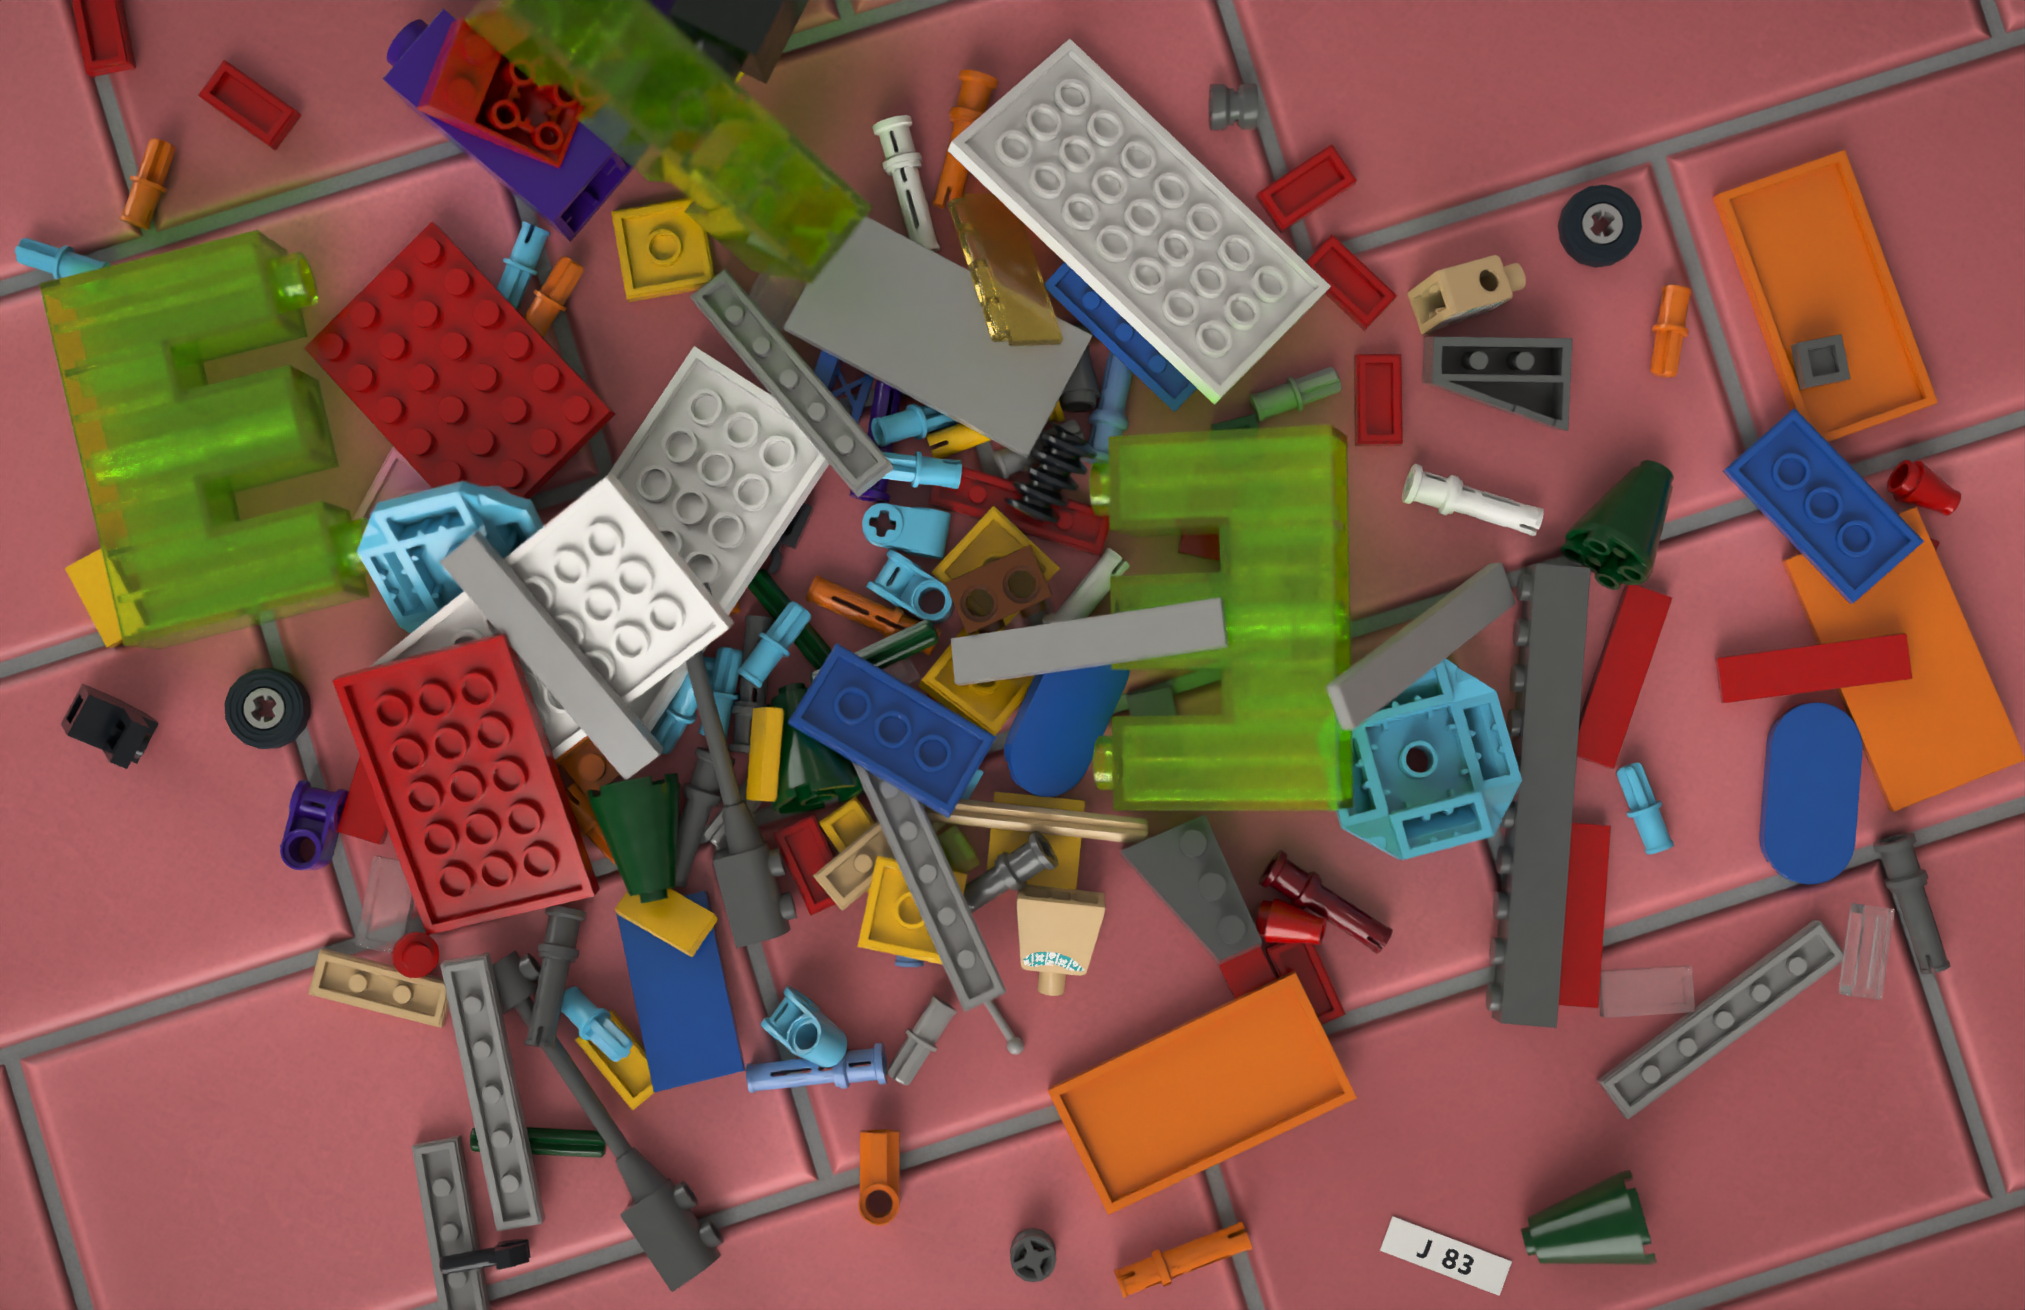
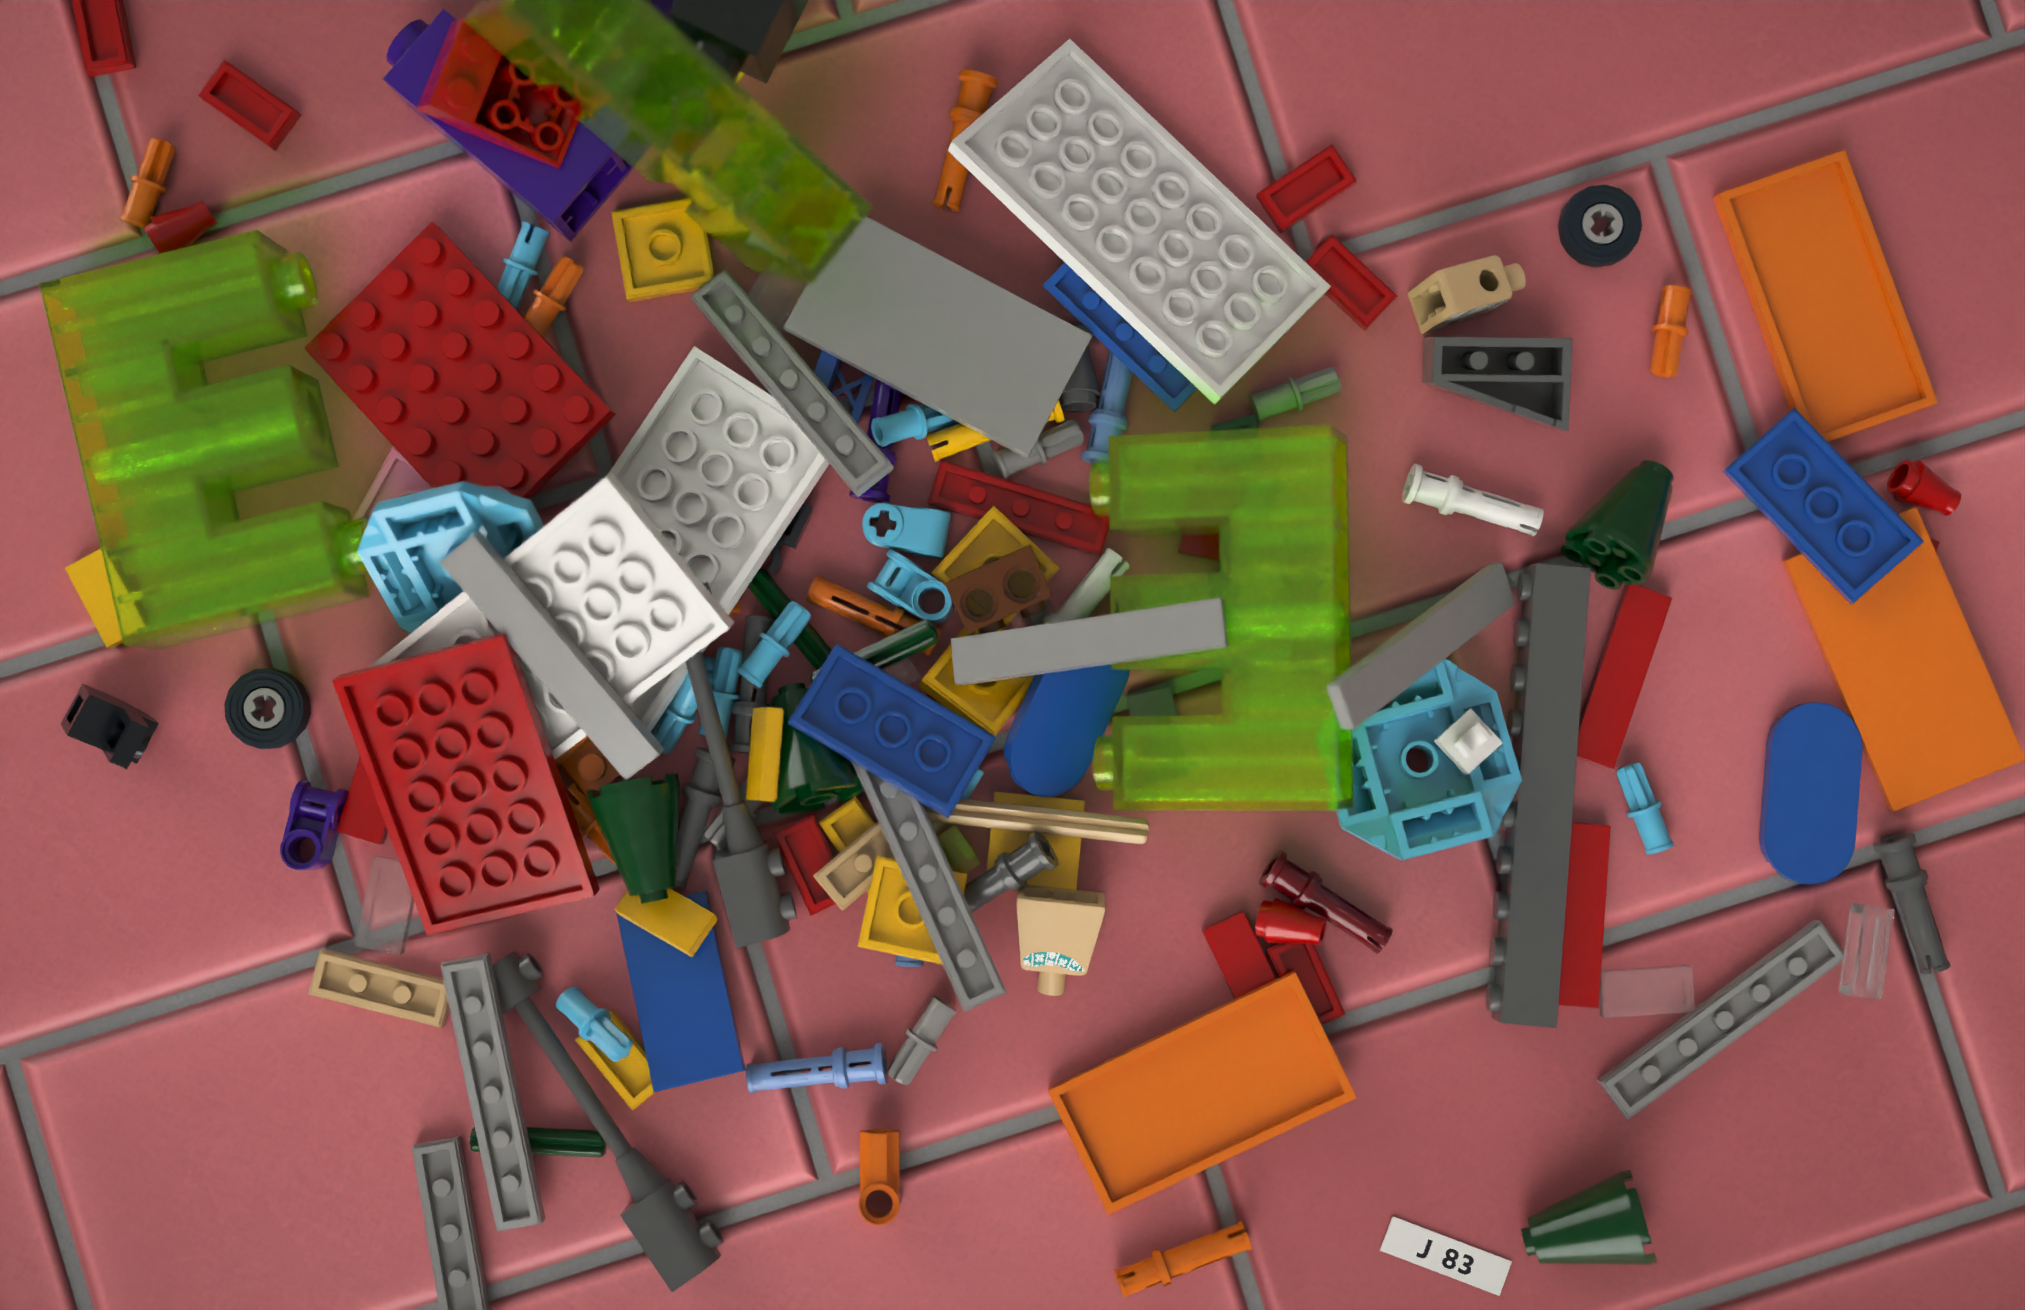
(55, 260): medium azure axle -> none
(179, 227): none -> red cone
(415, 955): red plate -> none
(503, 1255): black bar -> none
(557, 954): dark grey pin -> none
(806, 1030): medium azure piece -> none
(903, 165): white pin -> none
(924, 470): medium azure axle -> none
(1004, 272): clear yellow windscreen -> none
(1015, 1044): light grey hinge -> none
(1035, 1264): dark grey wheel -> none
(1052, 475): black piece -> none
(1197, 886): dark grey wedge -> none
(1231, 106): dark grey wheel -> none
(1378, 399): red tile -> none
(1468, 741): none -> white tile
(1813, 668): red tile -> none
(1820, 362): dark grey plate -> none

